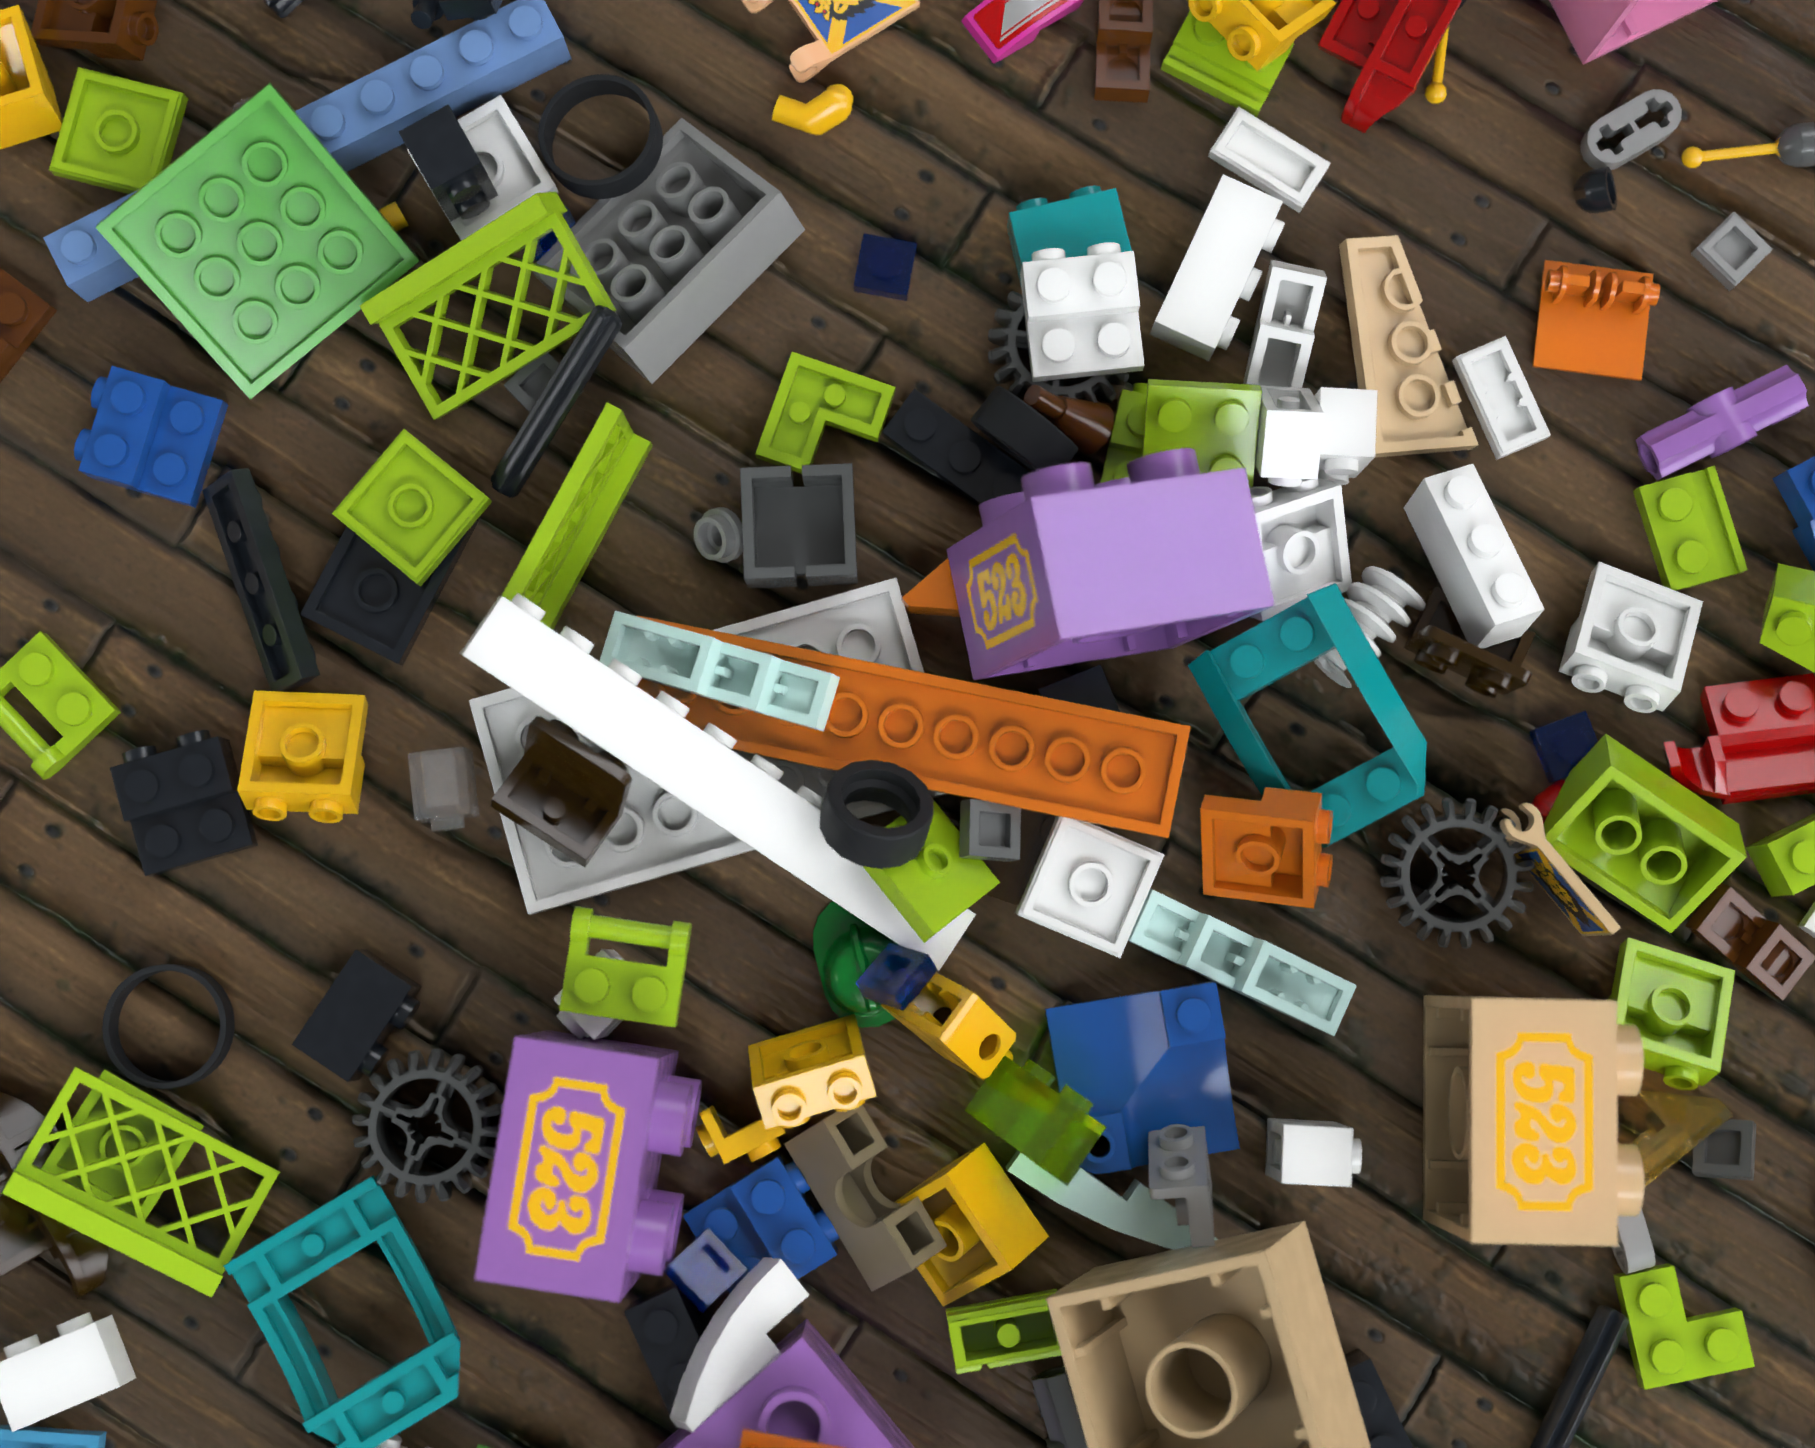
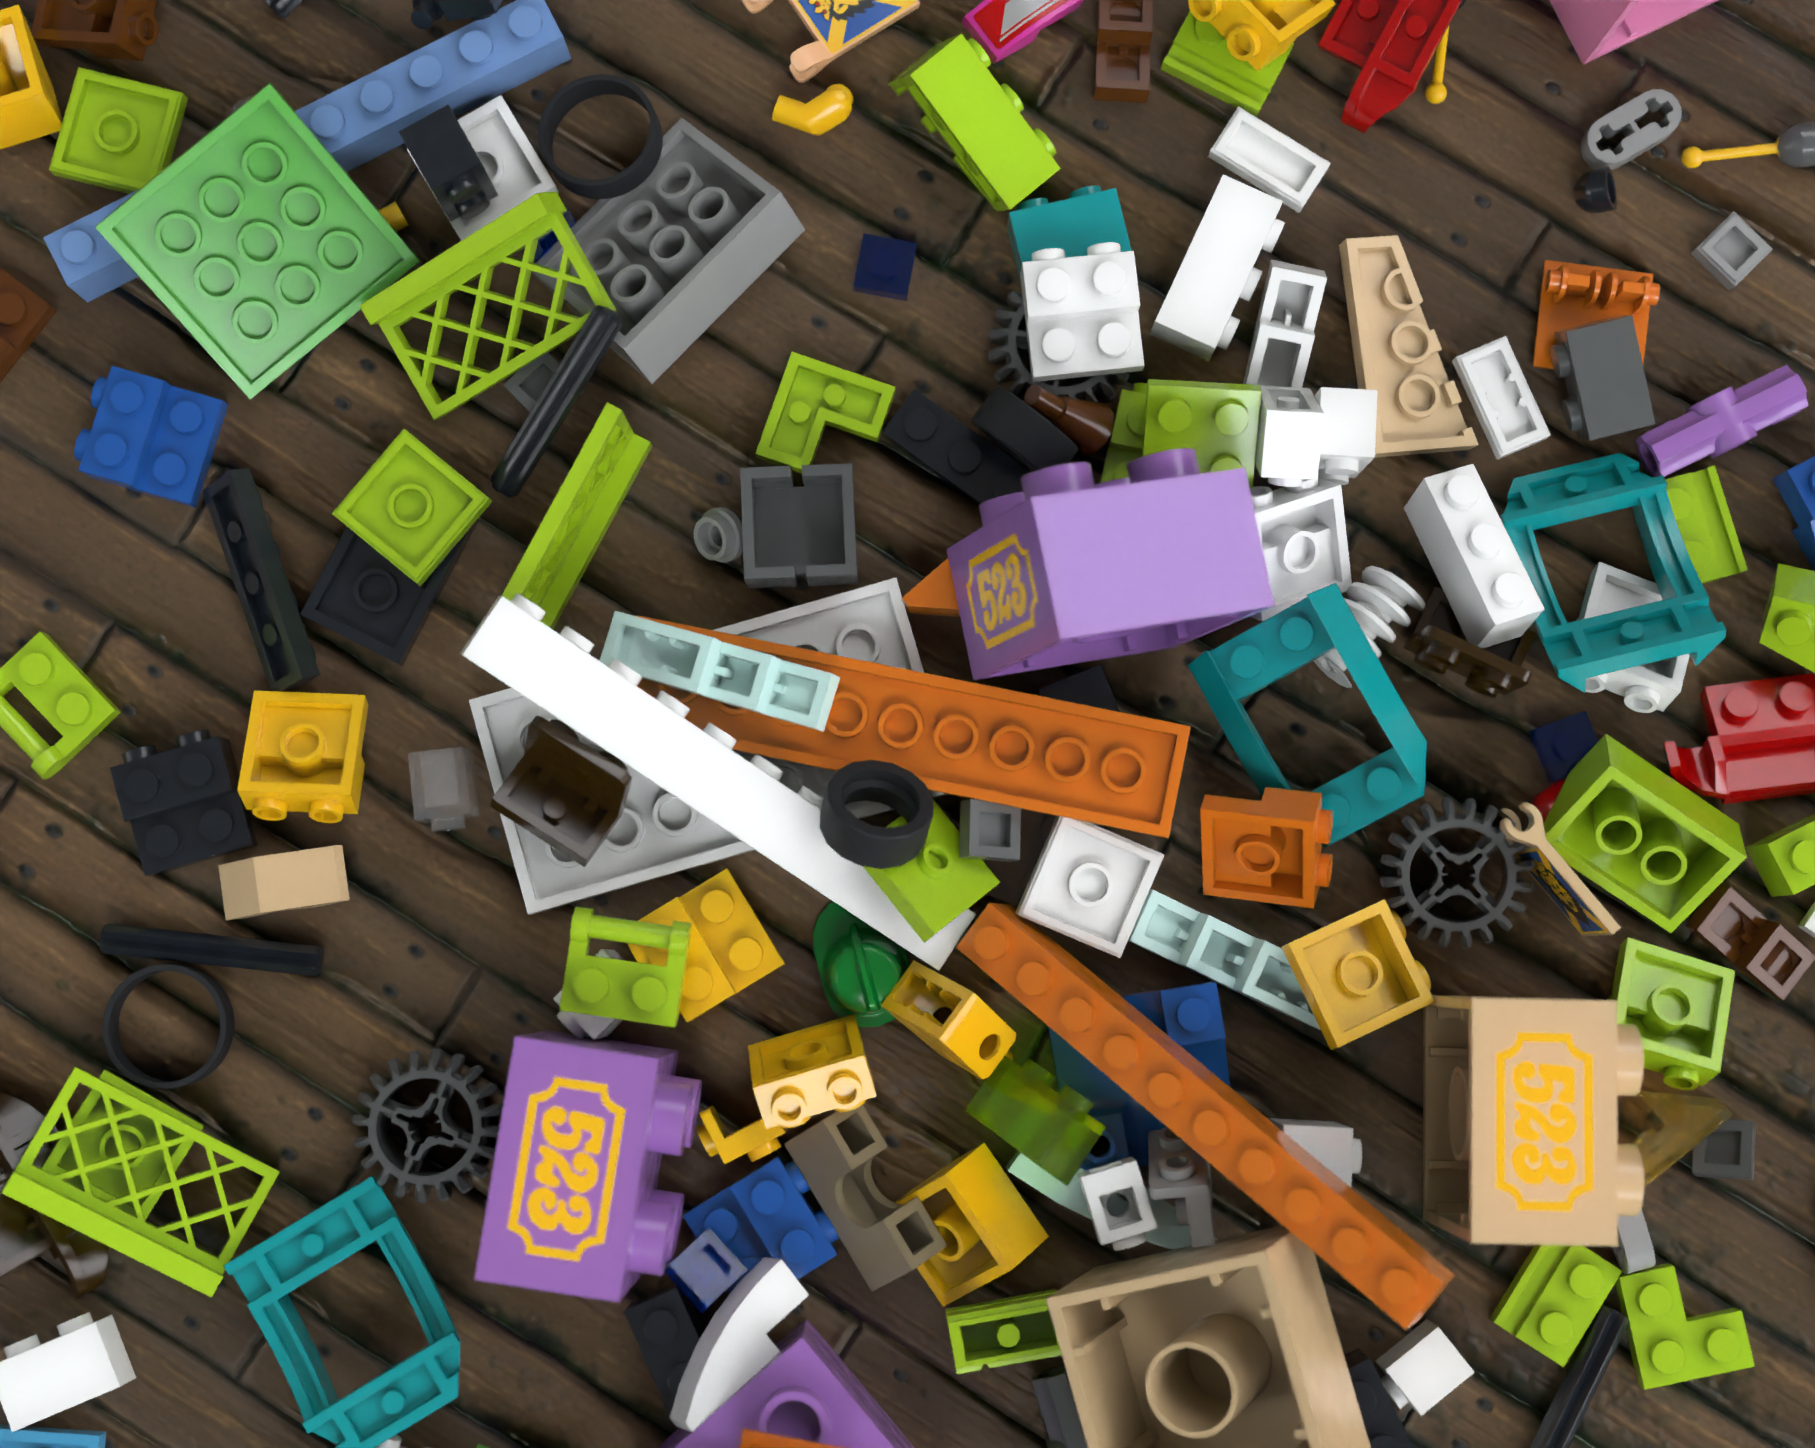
(211, 949): none -> black axle
(284, 882): none -> tan slope
(358, 1016): black brick -> none
(725, 945): none -> yellow plate
(896, 976): clear blue plate -> none
(979, 121): none -> lime wedge
(1118, 1178): none -> white brick
(1207, 1114): none -> orange brick
(1359, 974): none -> yellow plate
(1422, 1368): none -> white brick
(1555, 1298): none -> lime plate
(1602, 378): none -> dark grey brick
(1625, 637): none -> teal wedge

